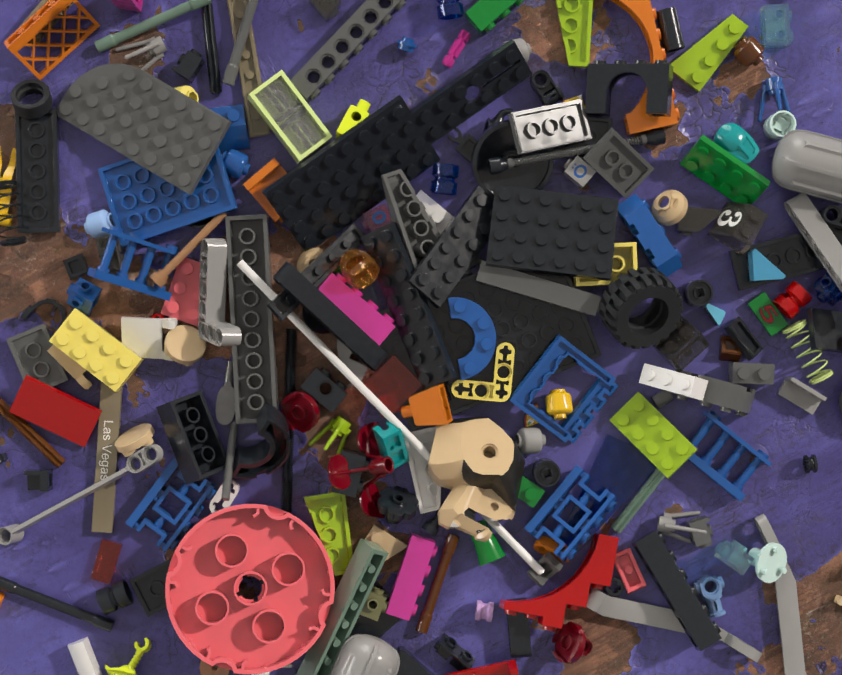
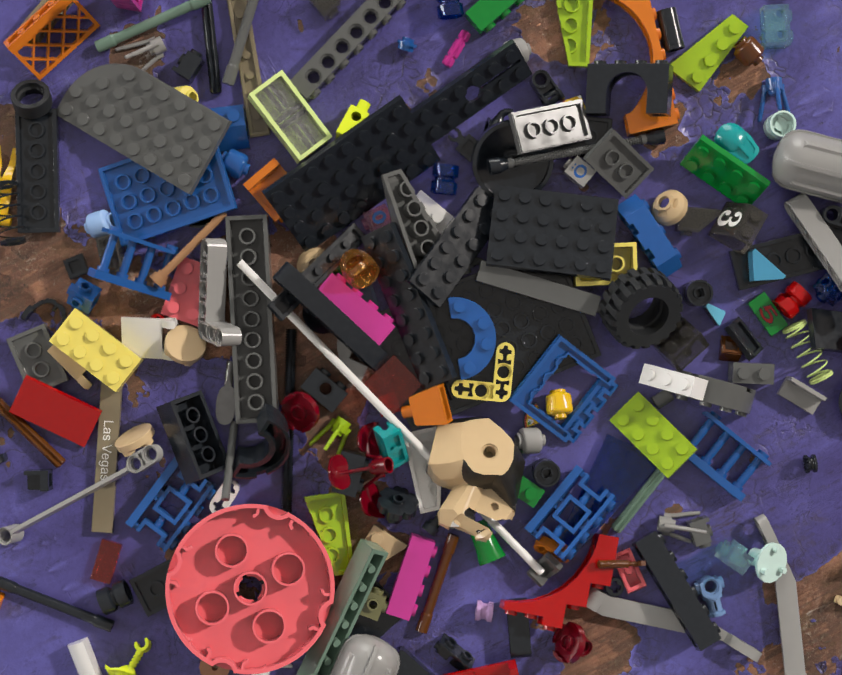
(619, 563): none -> reddish brown piece

